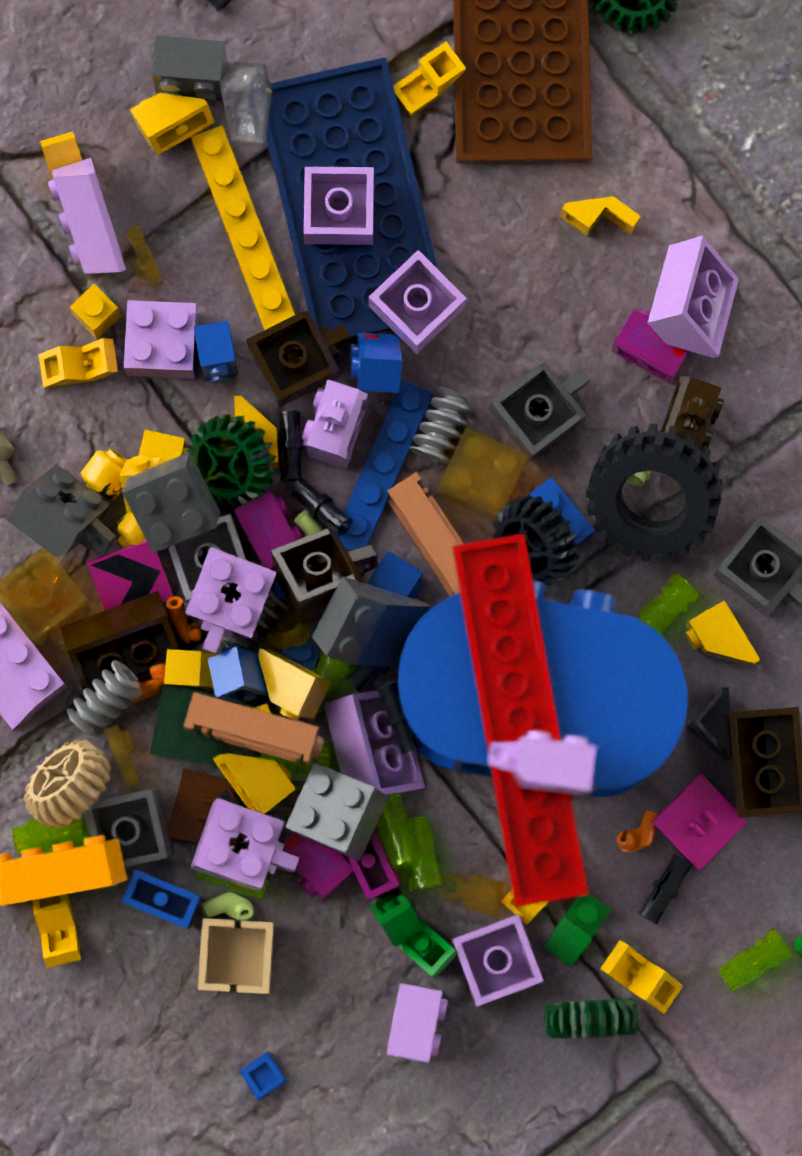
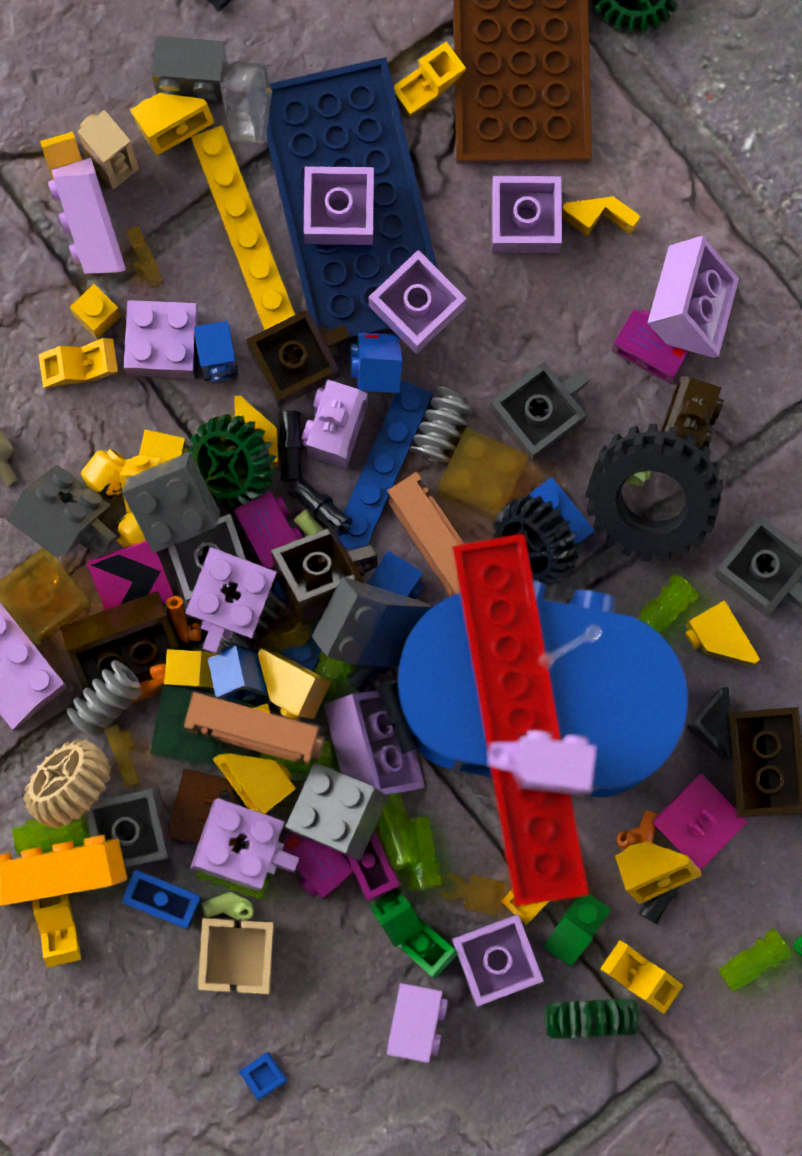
(108, 148): none -> tan brick
(526, 214): none -> lavender brick
(592, 633): none -> clear hinge
(653, 870): none -> yellow slope

